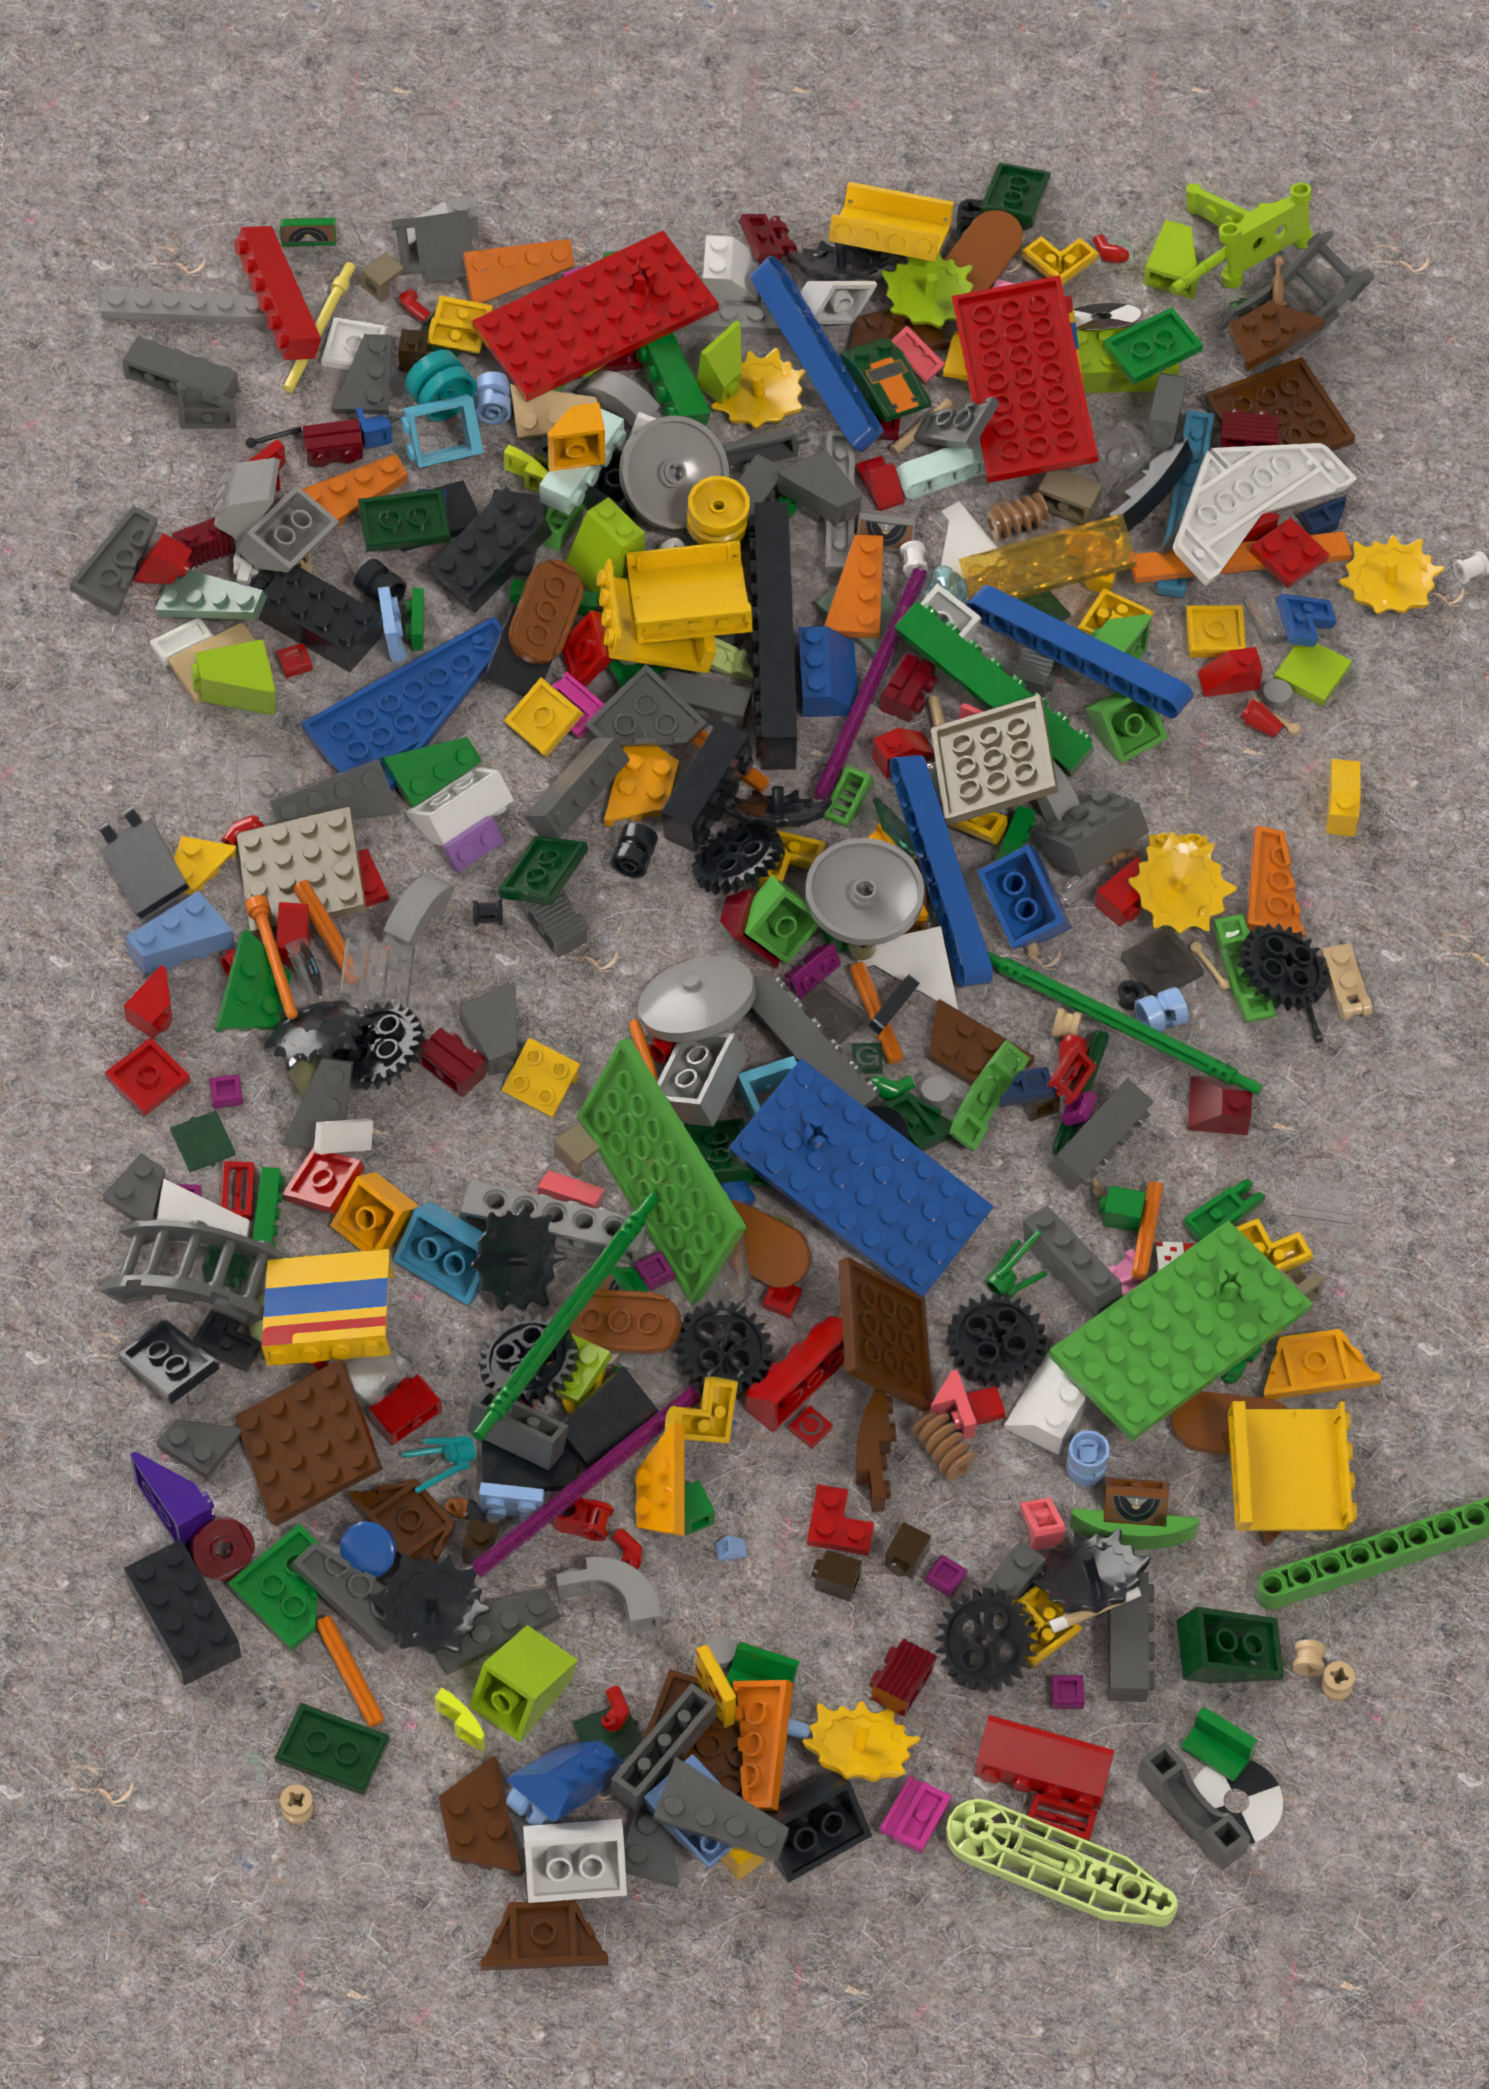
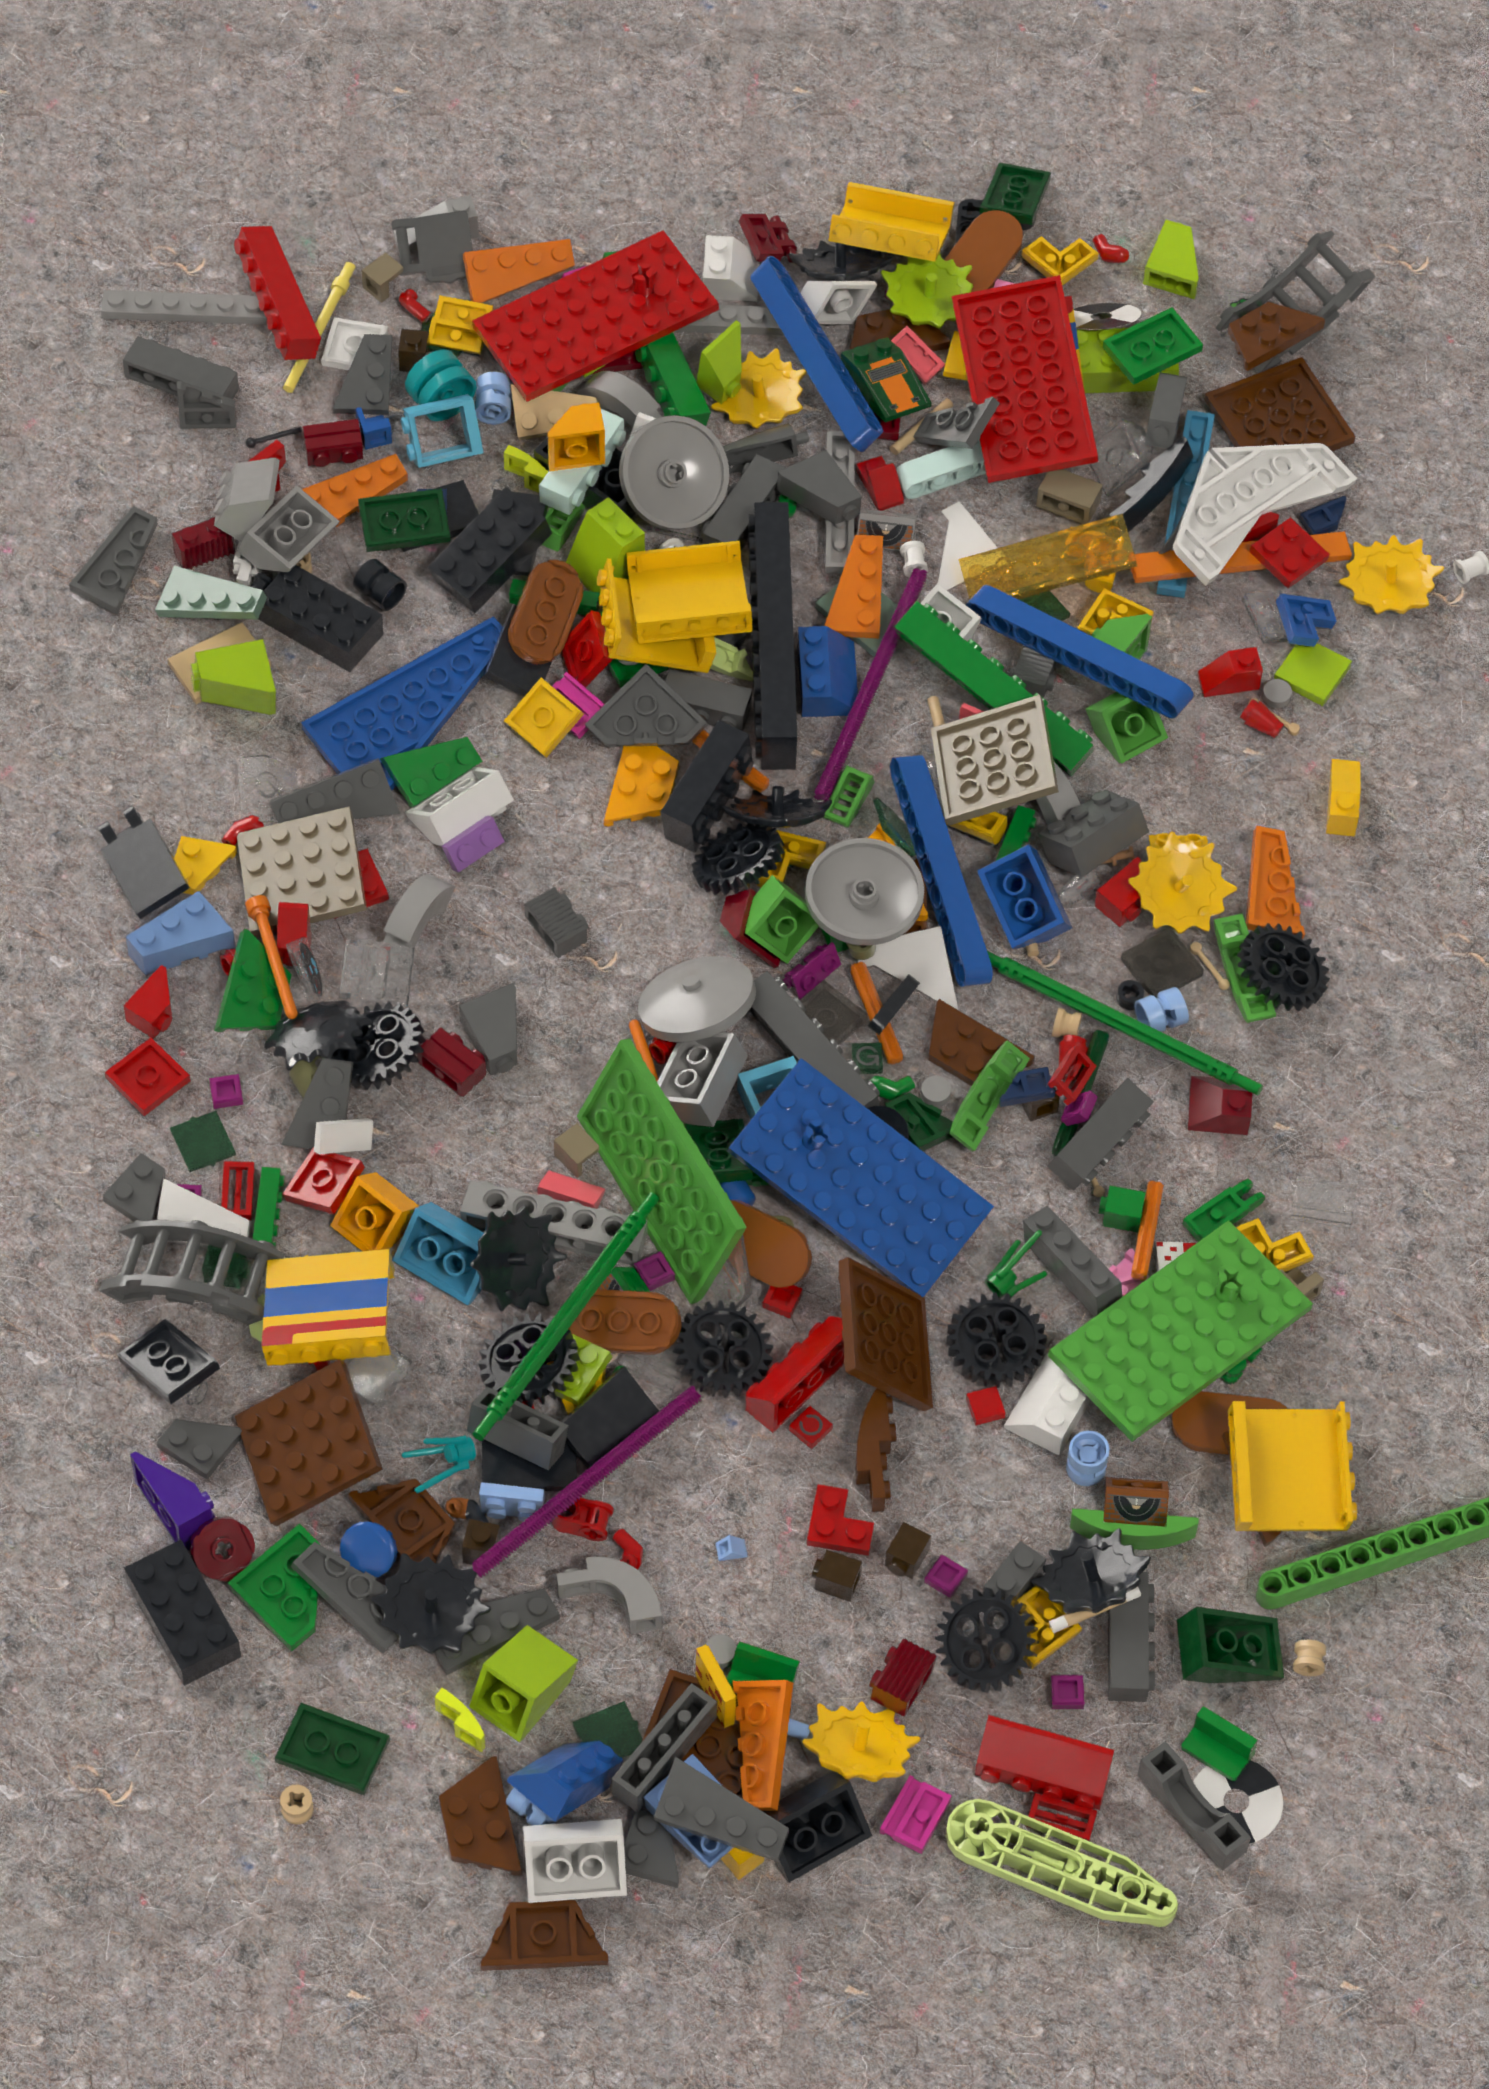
(164, 562): red slope -> none
(180, 639): white tile -> none
(222, 1341): black plate -> none
(294, 660): red tile -> none
(308, 232): panel -> none
(321, 920): orange axle -> none
(350, 1671): orange axle -> none
(392, 625): light blue plate -> none
(405, 1409): red brick -> none
(415, 629): green plate -> none
(488, 912): black bush -> none
(541, 1077): yellow hinge -> none
(543, 870): dark green tile -> none
(577, 787): dark grey brick -> none
(618, 1712): red arm -> none
(634, 850): black wheel -> none
(661, 1485): light orange wing -> none
(697, 1508): green brick -> none
(714, 1418): yellow brick -> none
(718, 510): yellow wheel -> none
(899, 743): red slope -> none
(908, 687): dark red brick -> none
(943, 1445): medium nougat piece -> none
(949, 581): clear light blue piece -> none
(954, 1401): coral slope -> none
(1017, 514): medium nougat piece -> none
(1043, 1523): coral slope -> none
(1214, 630): yellow tile -> none
(1248, 234): lime piece -> none
(1248, 429): dark red brick -> none
(1278, 284): medium nougat piece -> none
(1317, 1034): black hinge -> none
(1317, 1365): light orange wing -> none
(1335, 1688): tan wheel -> none
(1346, 981): tan plate -> none

